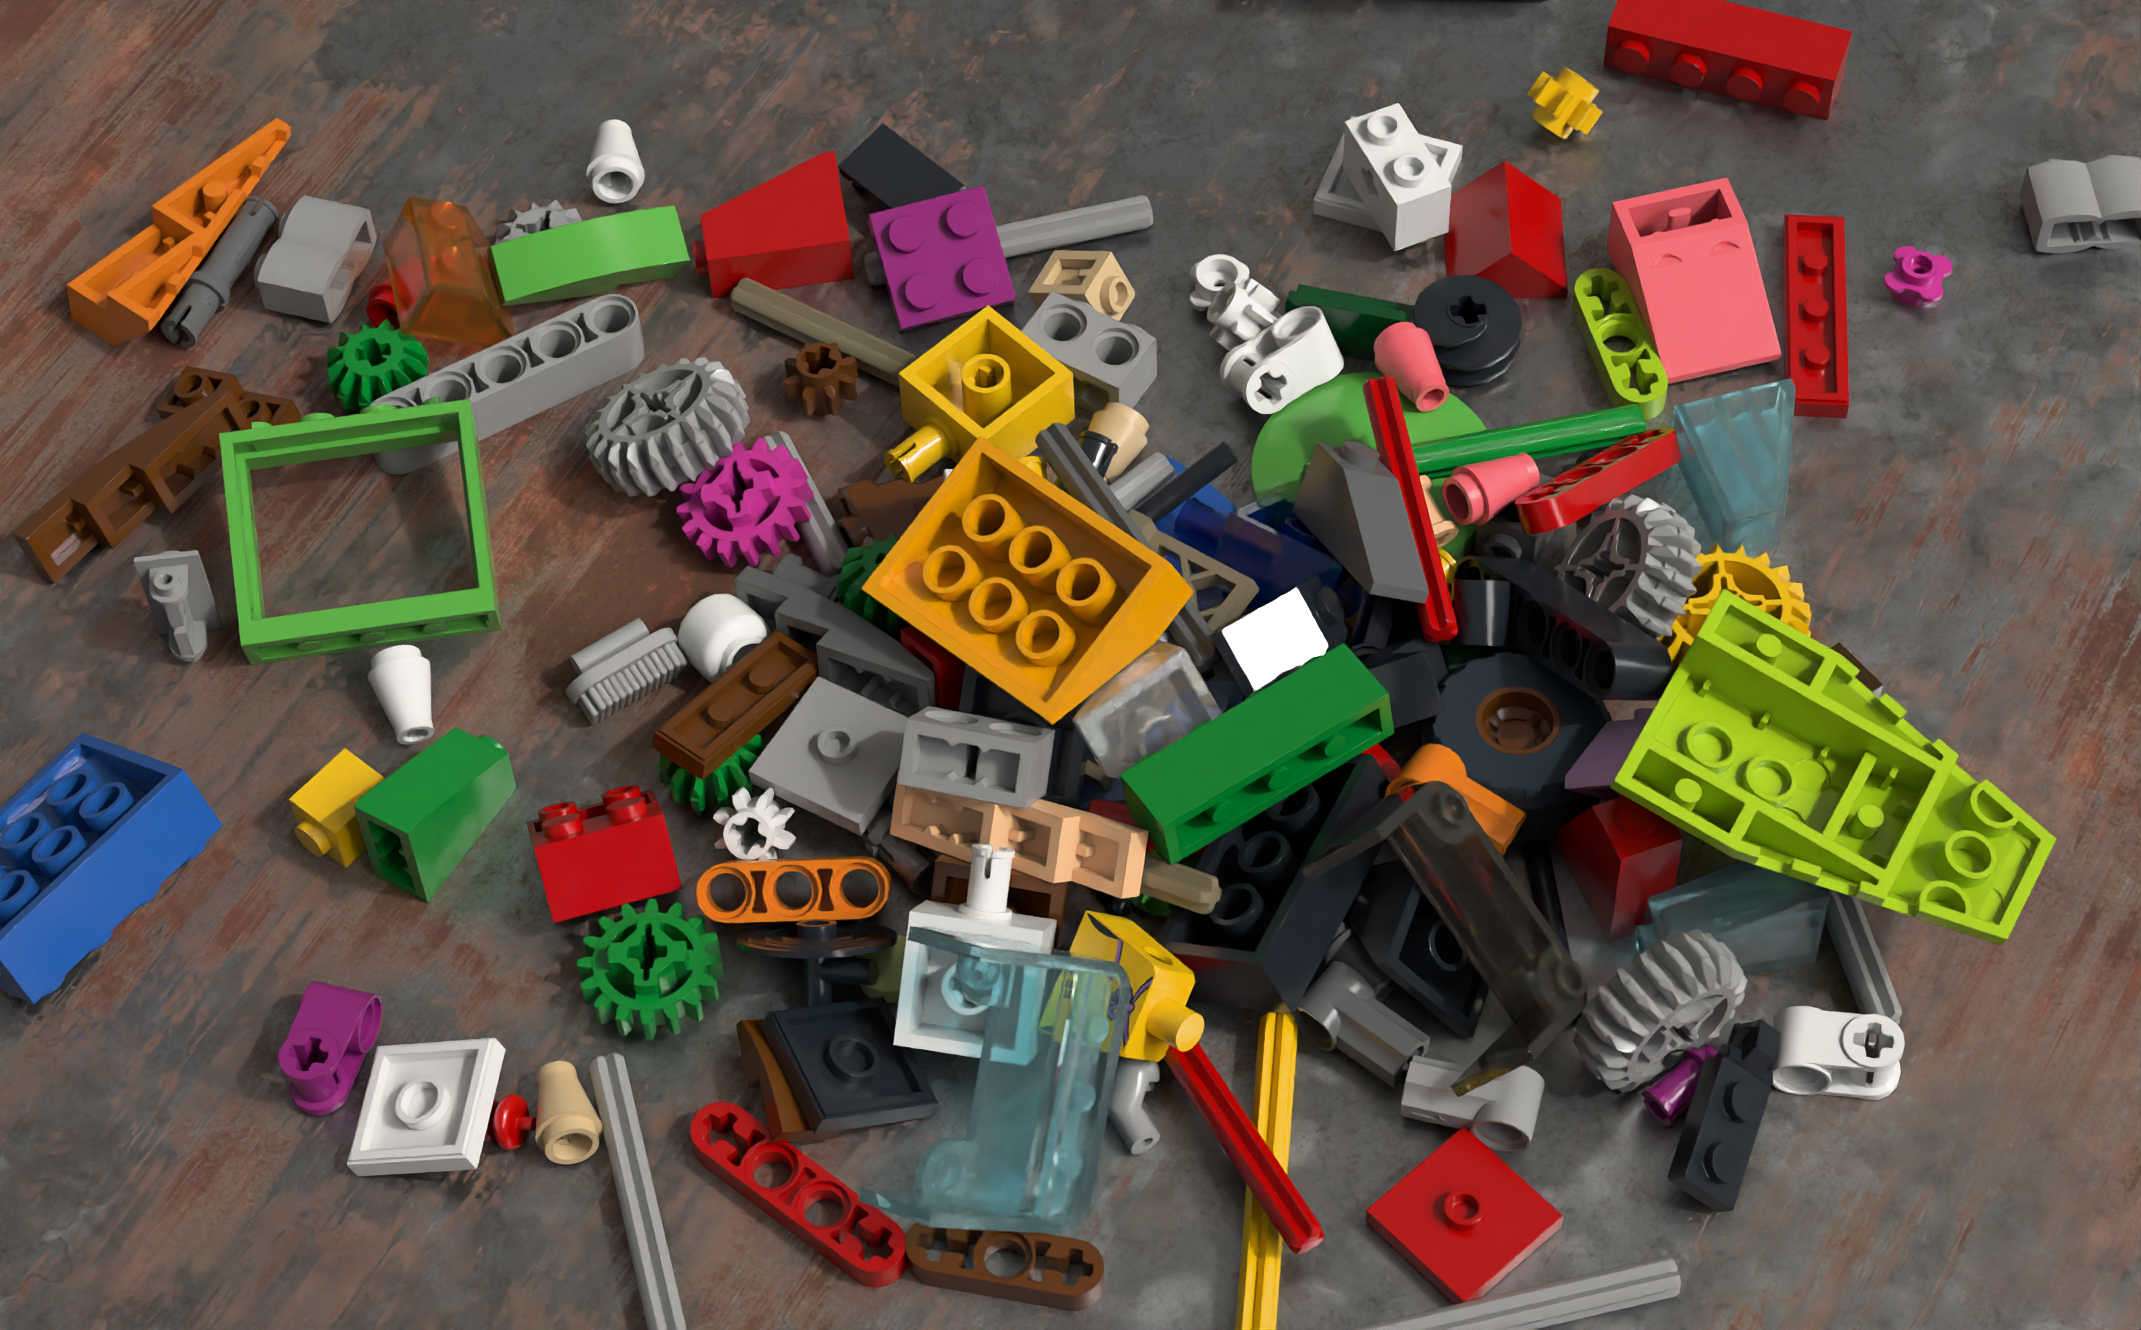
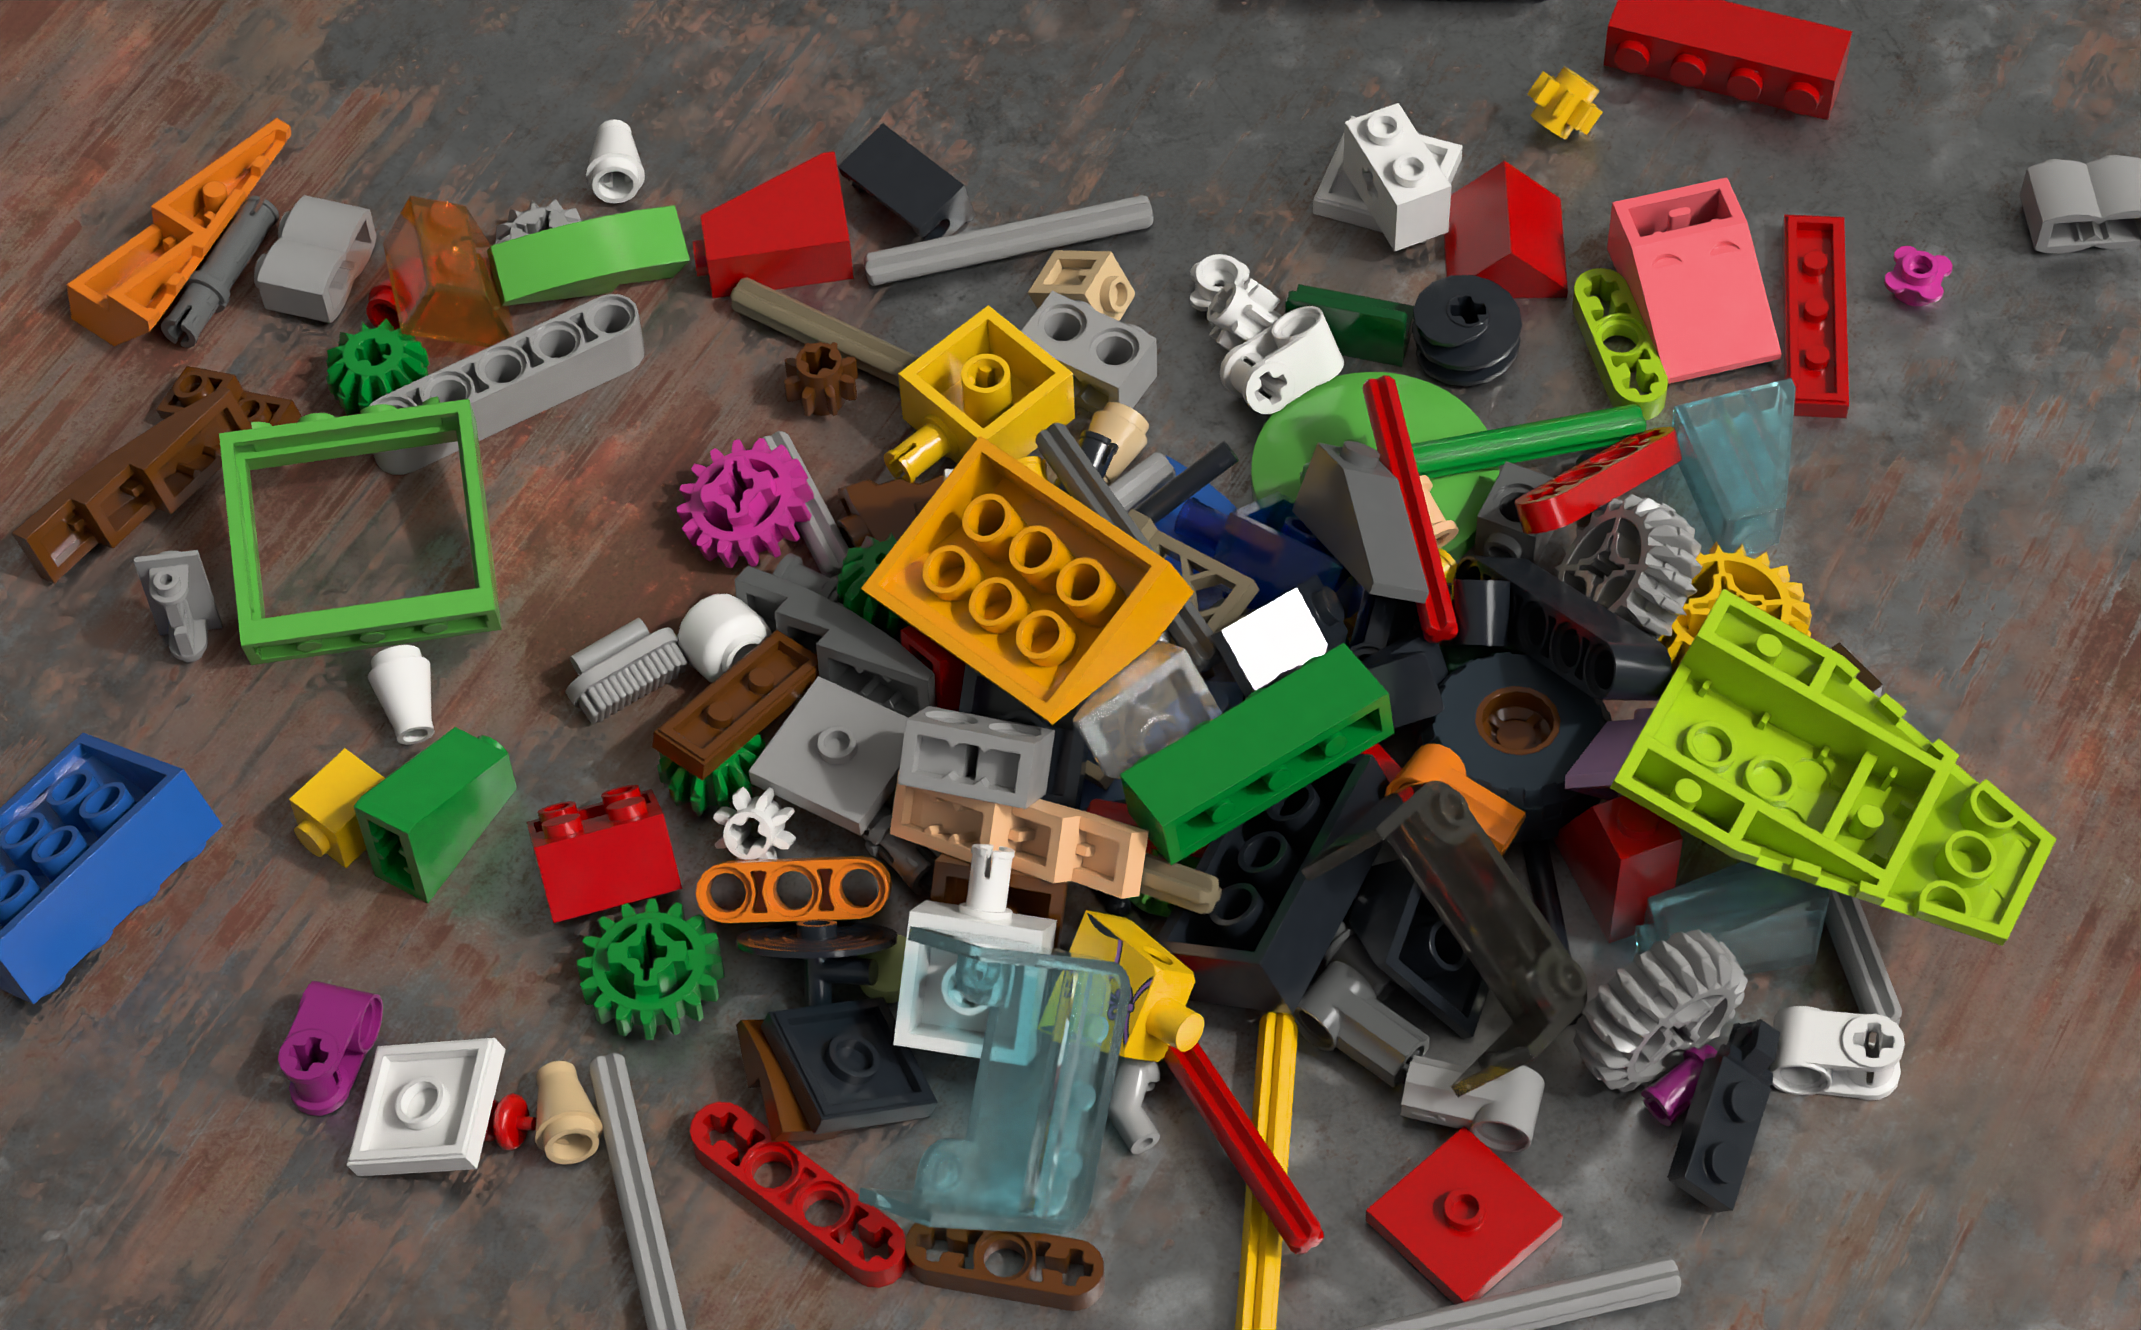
(667, 426): light grey gear -> none
(941, 258): magenta plate -> none
(1411, 361): coral cone -> none
(1488, 487): coral cone -> none

